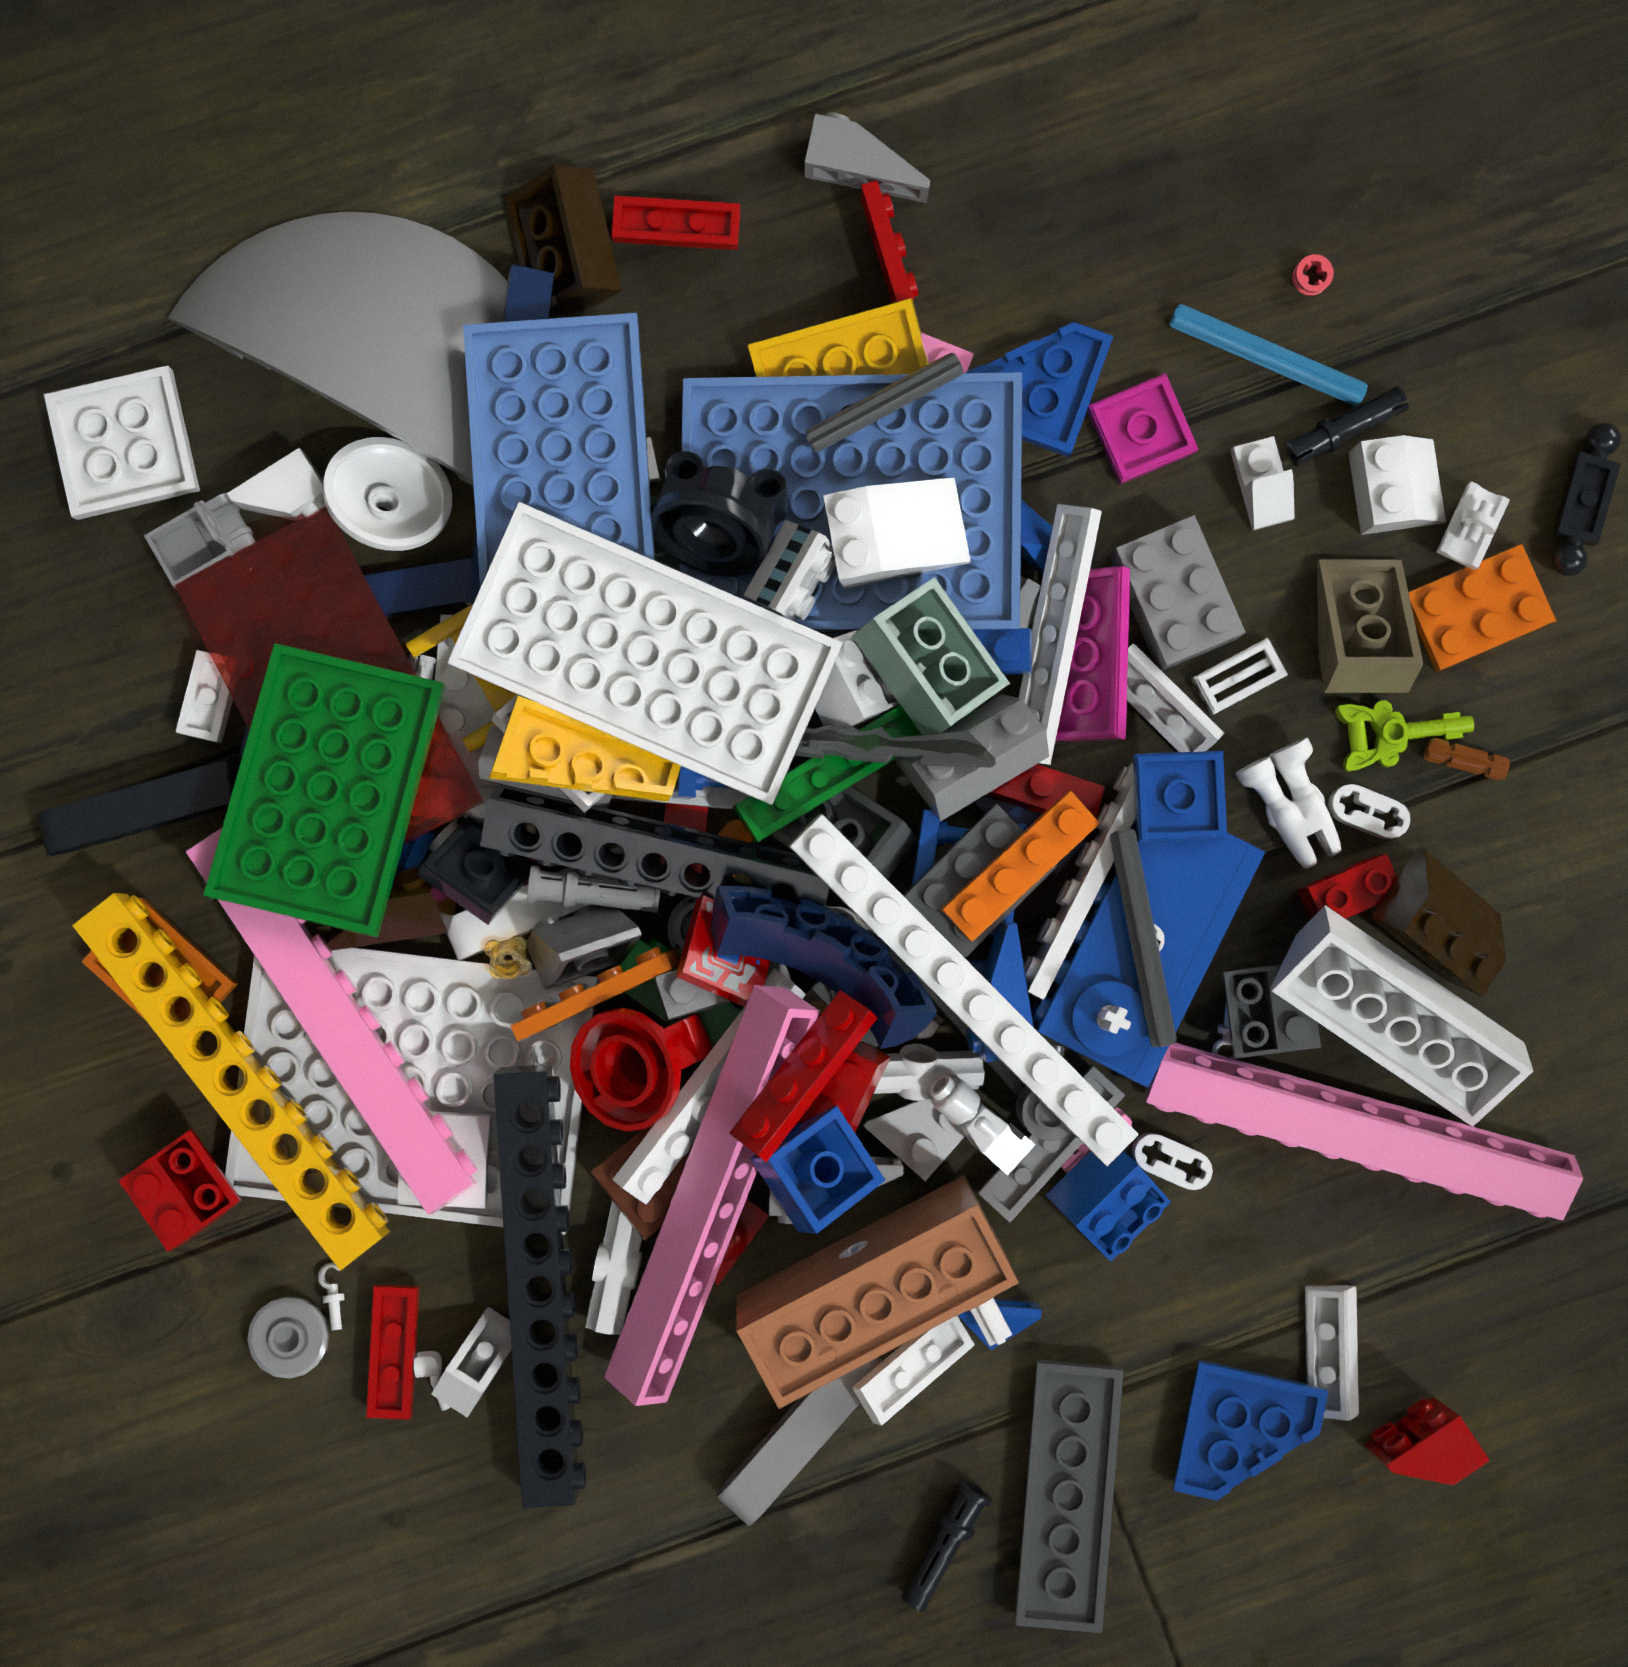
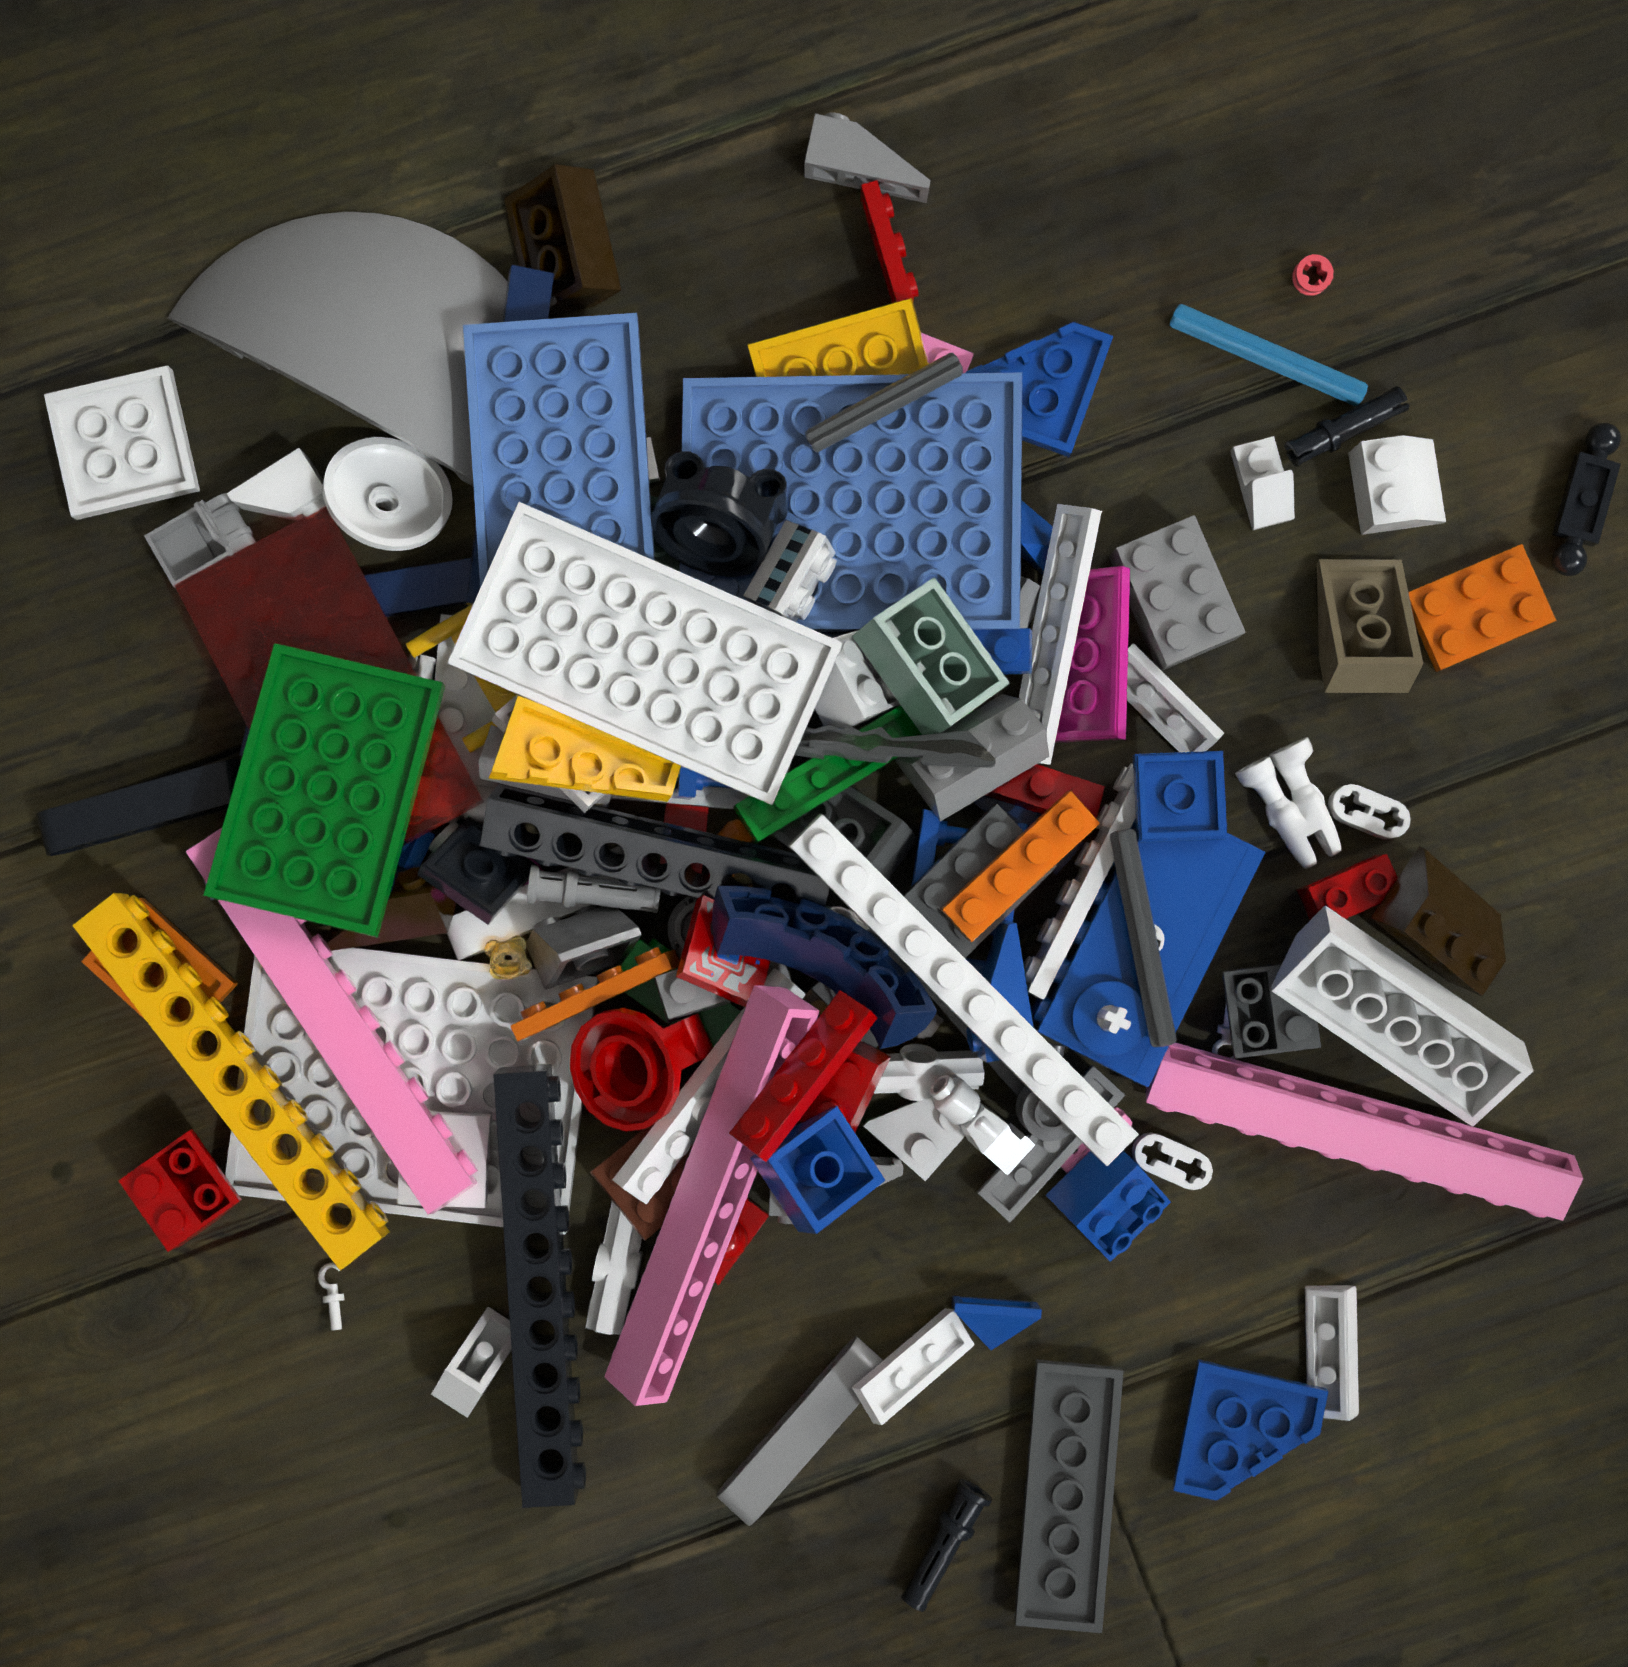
(205, 701): white plate -> none
(288, 1337): light grey wheel -> none
(392, 1351): red plate -> none
(430, 1365): white hand -> none
(676, 222): red plate -> none
(876, 1292): nougat piece -> none
(896, 530): white slope -> none
(1142, 428): dark pink tile -> none
(1208, 693): white tile -> none
(1392, 732): lime piece -> none
(1428, 1444): red slope -> none
(1466, 759): dark orange axle -> none
(1472, 526): white hips -> none

